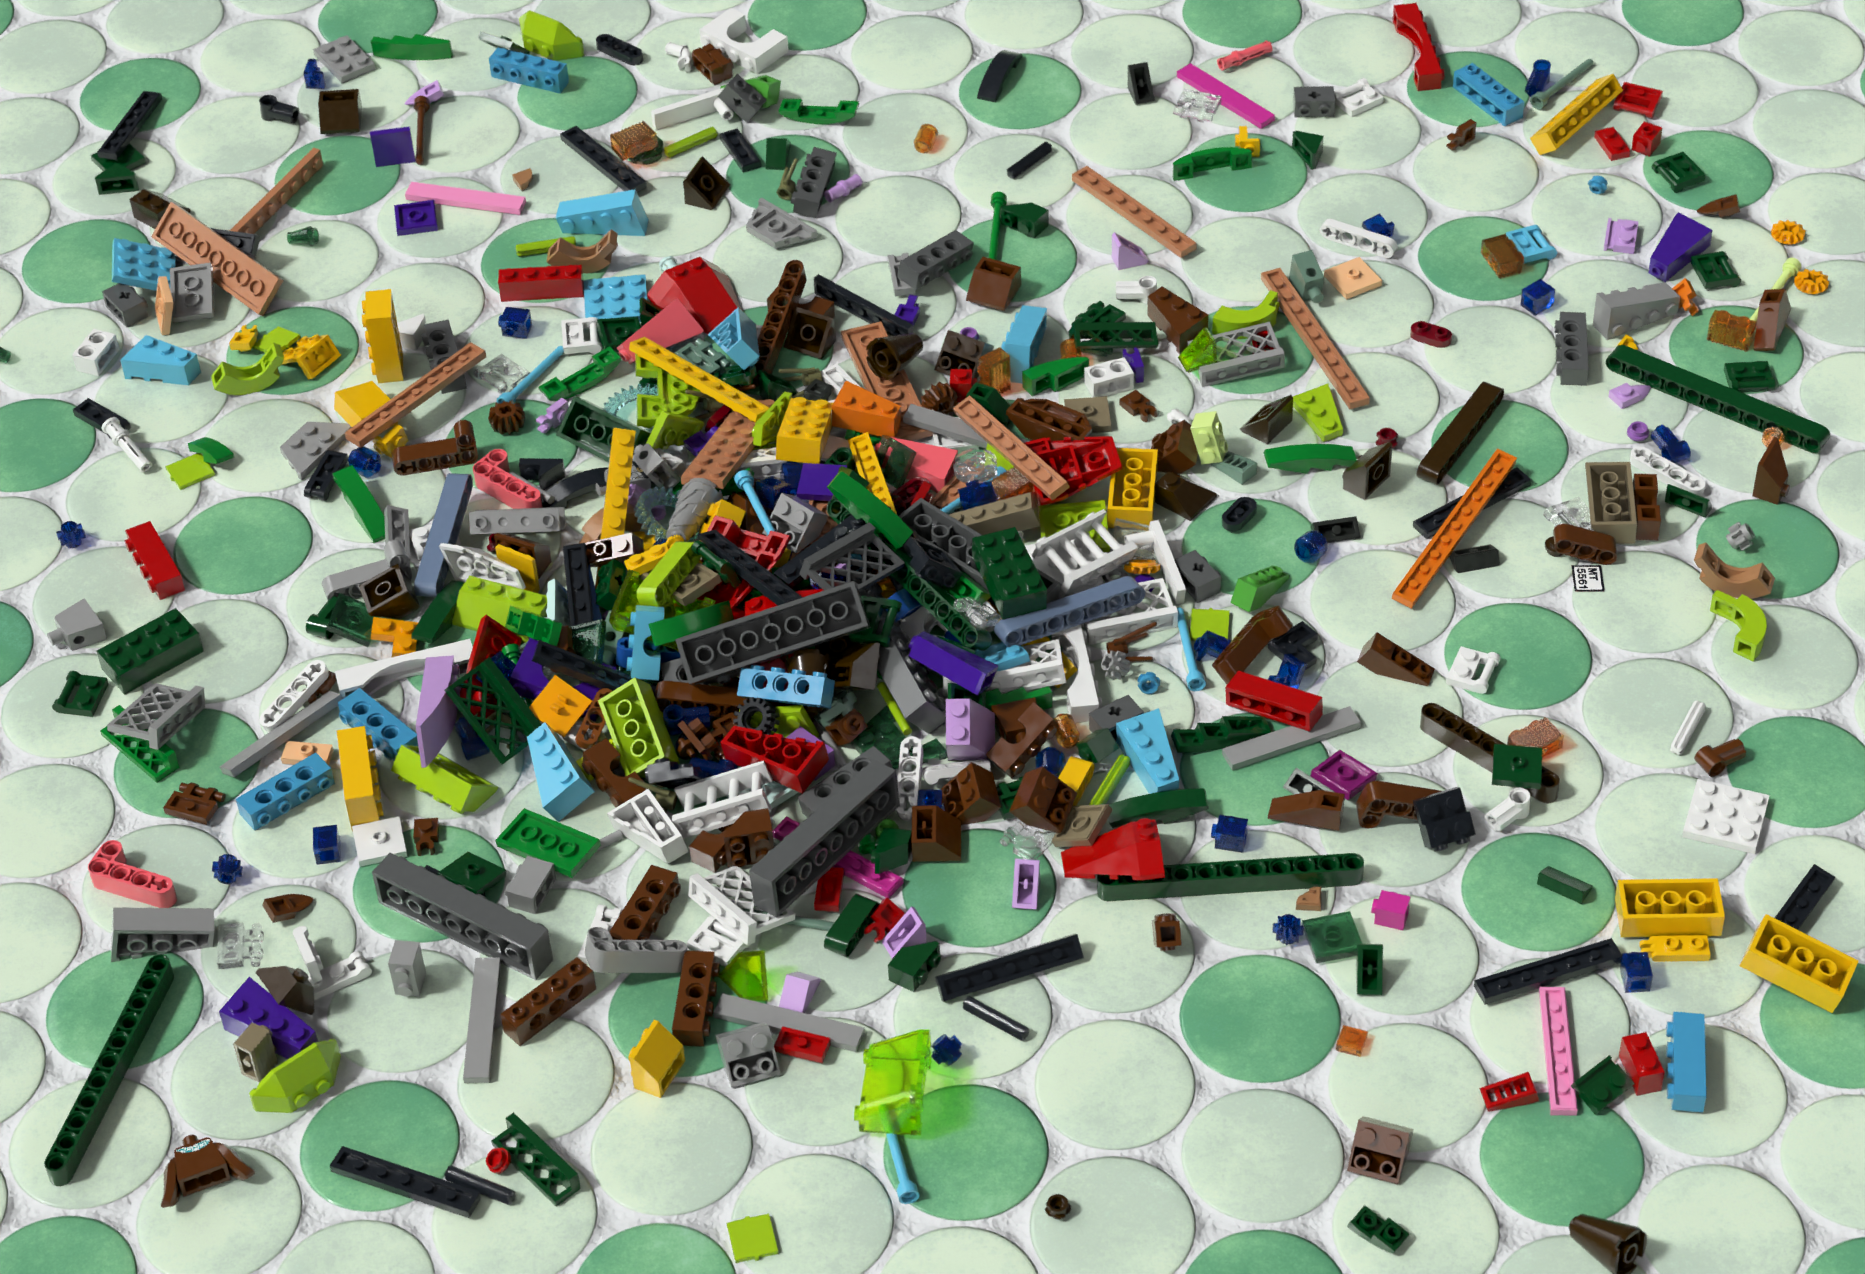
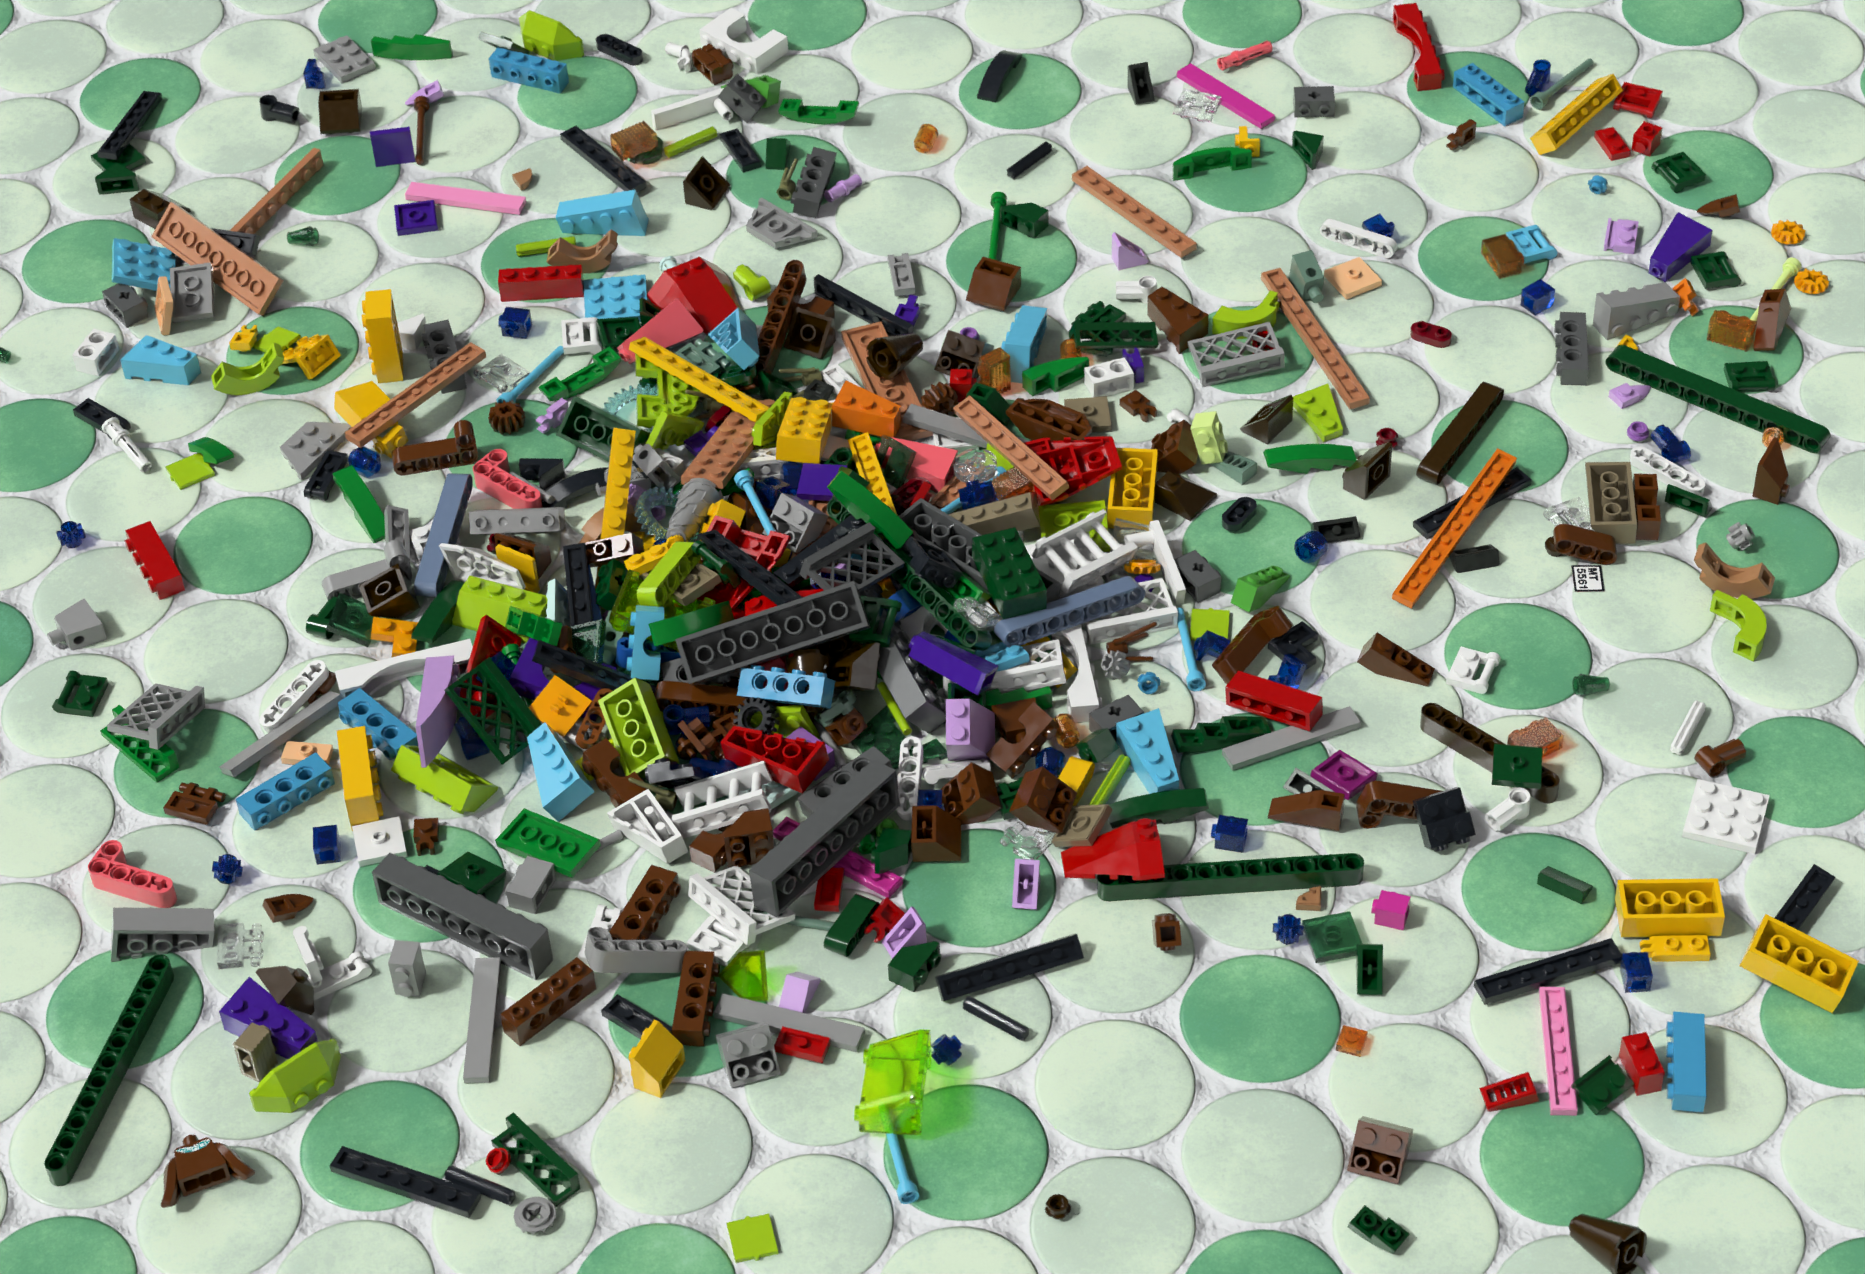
(150, 651): dark green brick -> none
(533, 1206): none -> light grey gear
(629, 1016): none -> black tile
(753, 284): none -> lime piece
(935, 259): dark grey brick -> none
(1199, 352): clear neon green slope -> none
(1360, 101): white plate -> none
(1588, 684): none -> clear green cone

